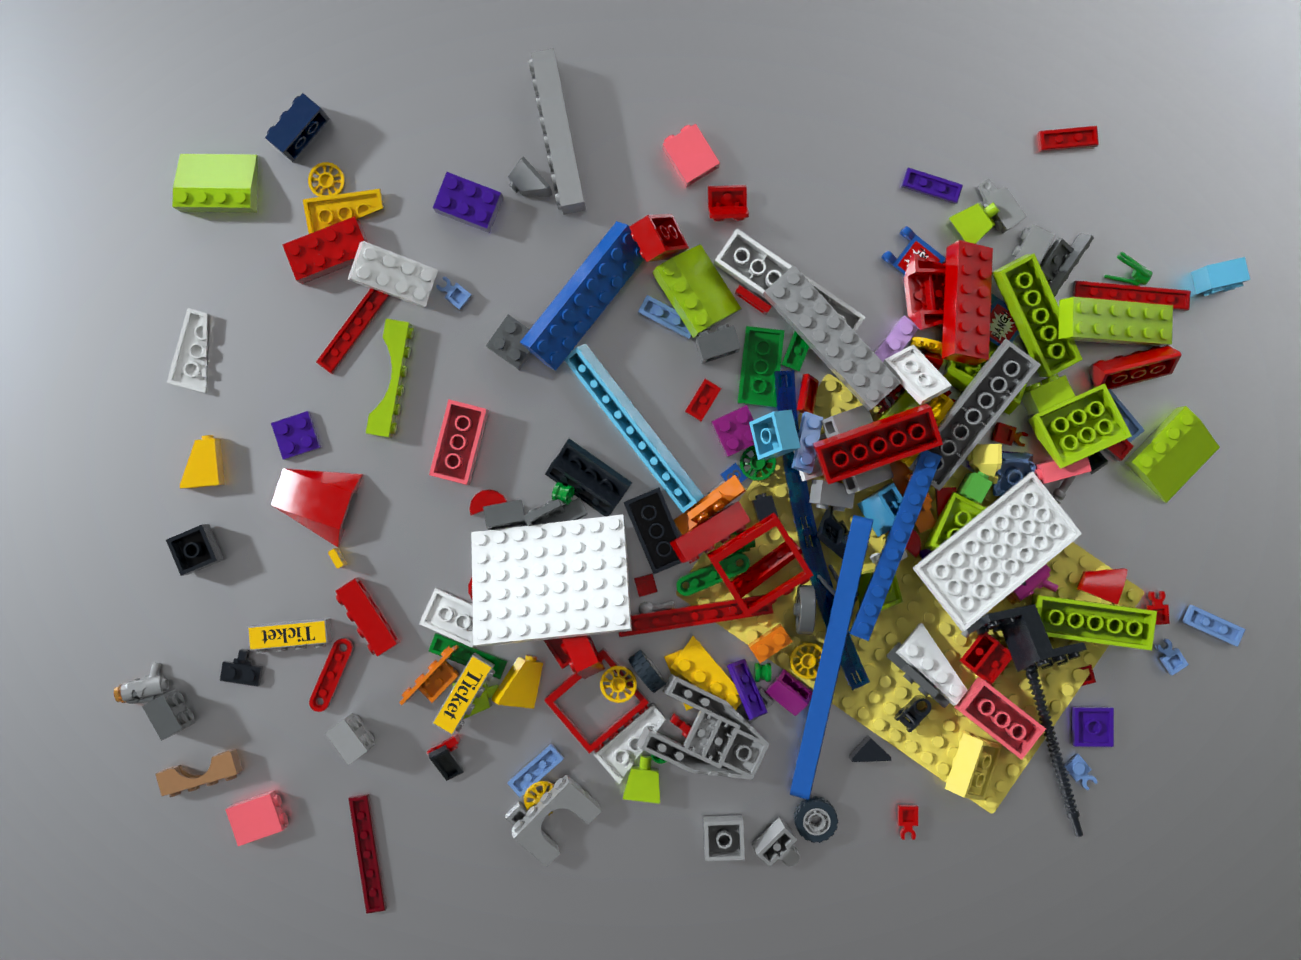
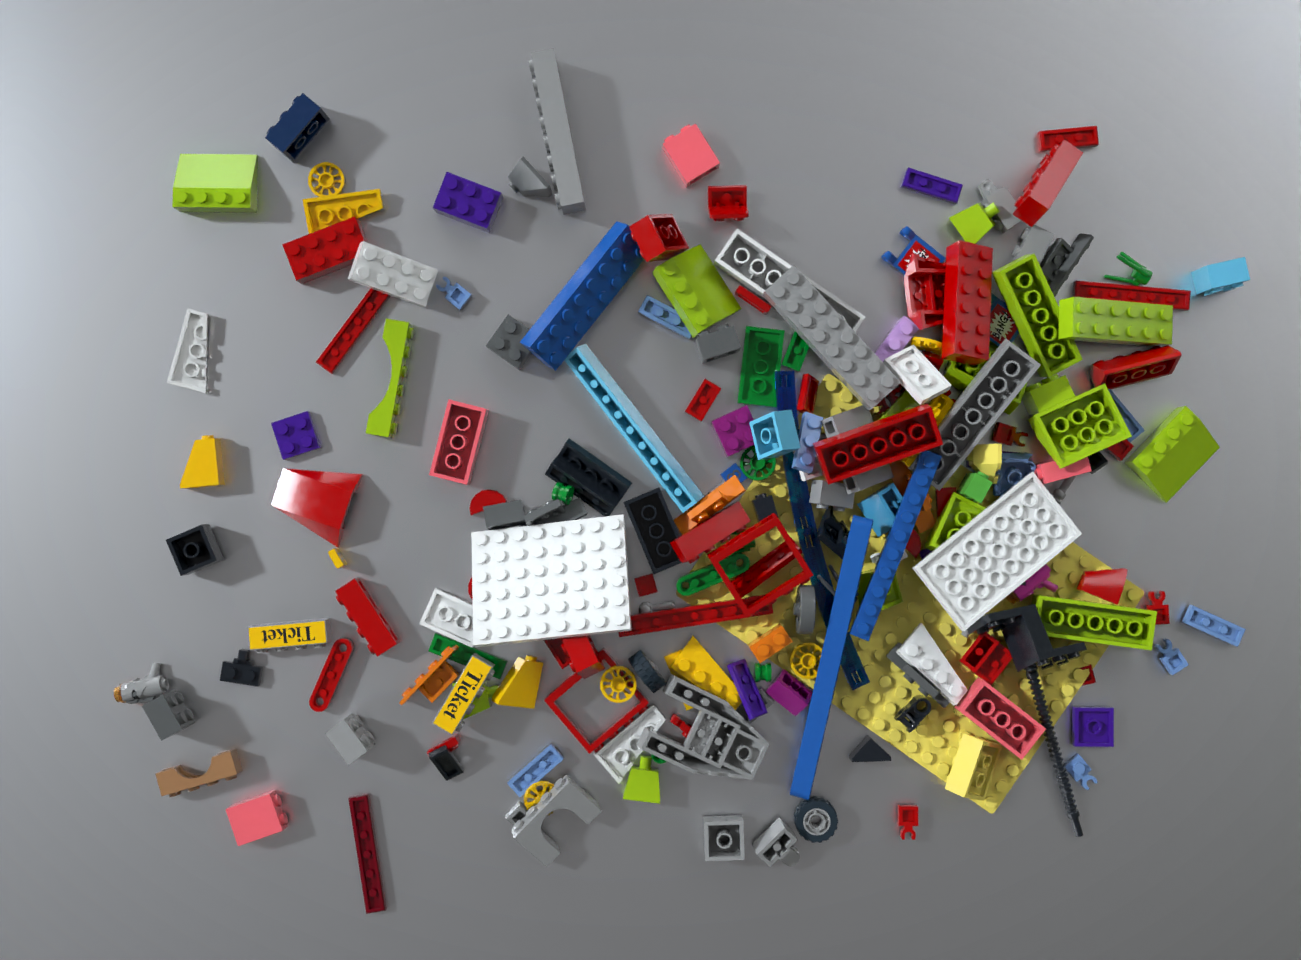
(1046, 182): none -> brick

